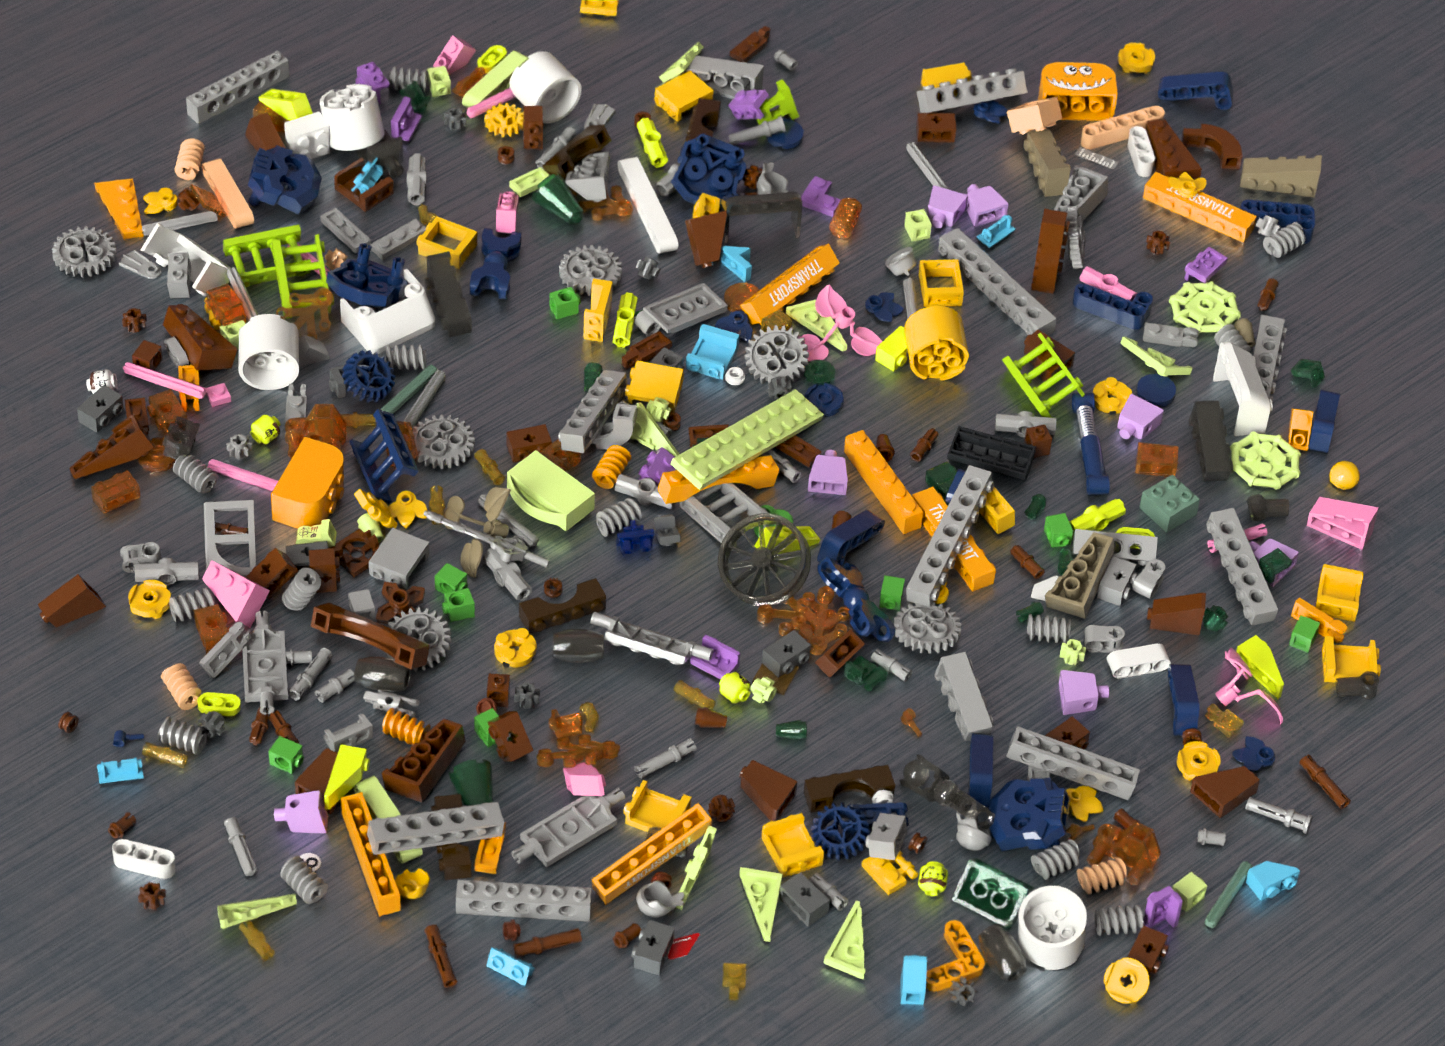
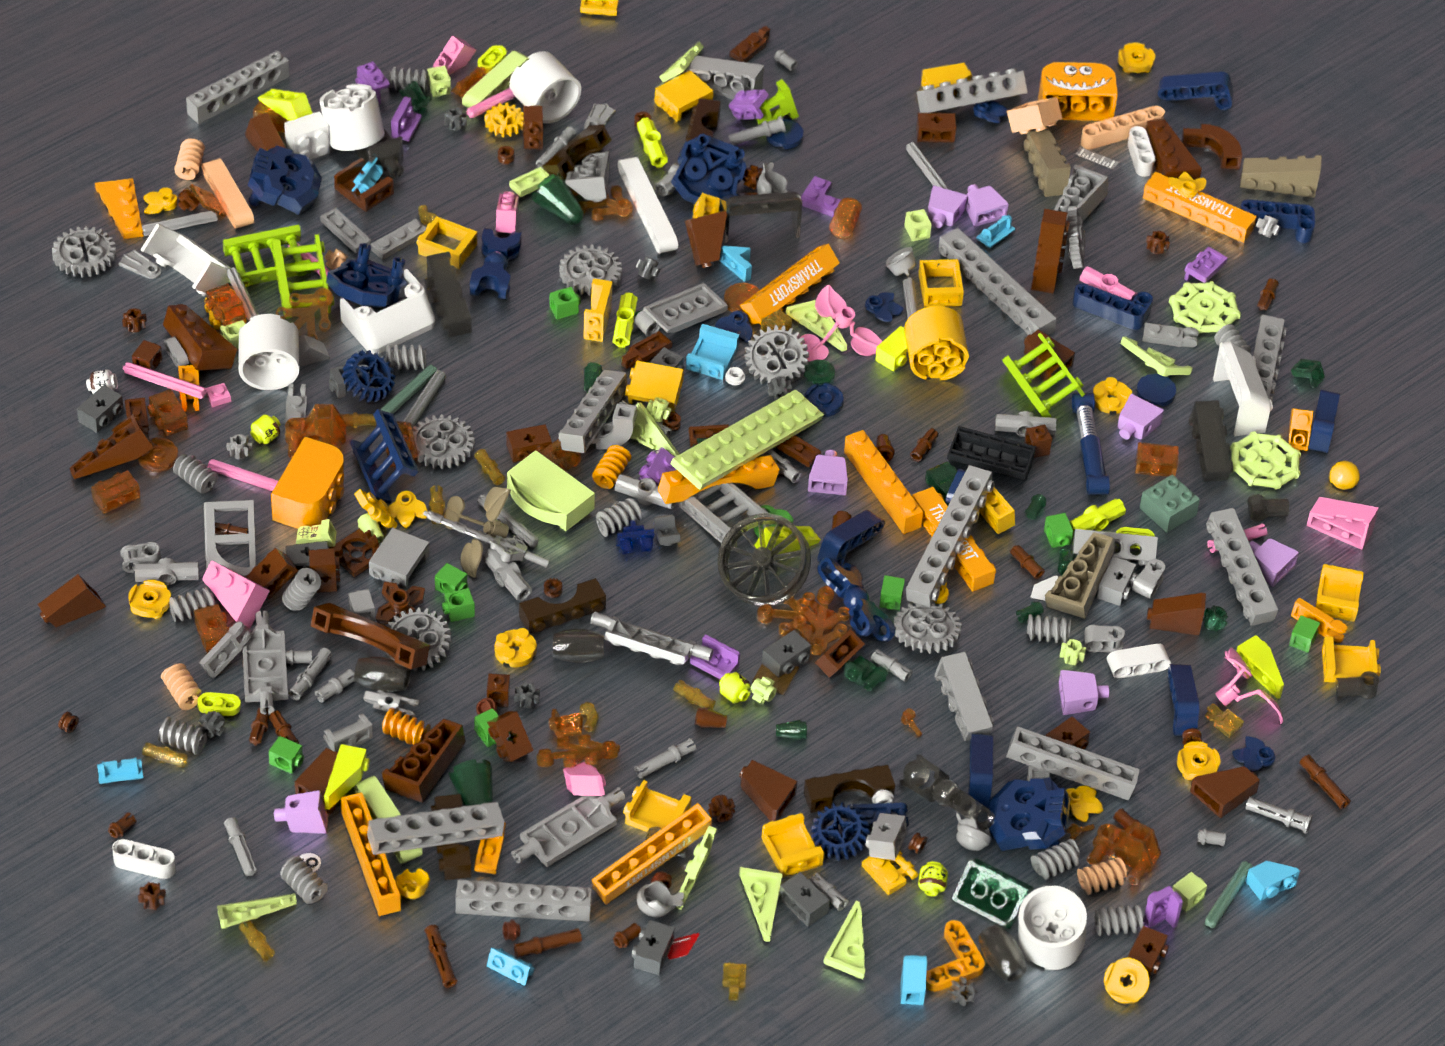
(120, 737): dark blue hand -> none
(179, 275): light grey brick -> none
(180, 438): clear smoke brick -> none
(416, 179): light grey piece -> none
(1245, 329): dark tan cone -> none
(1273, 564): clear green bracket -> none
(1284, 240): light grey piece -> none

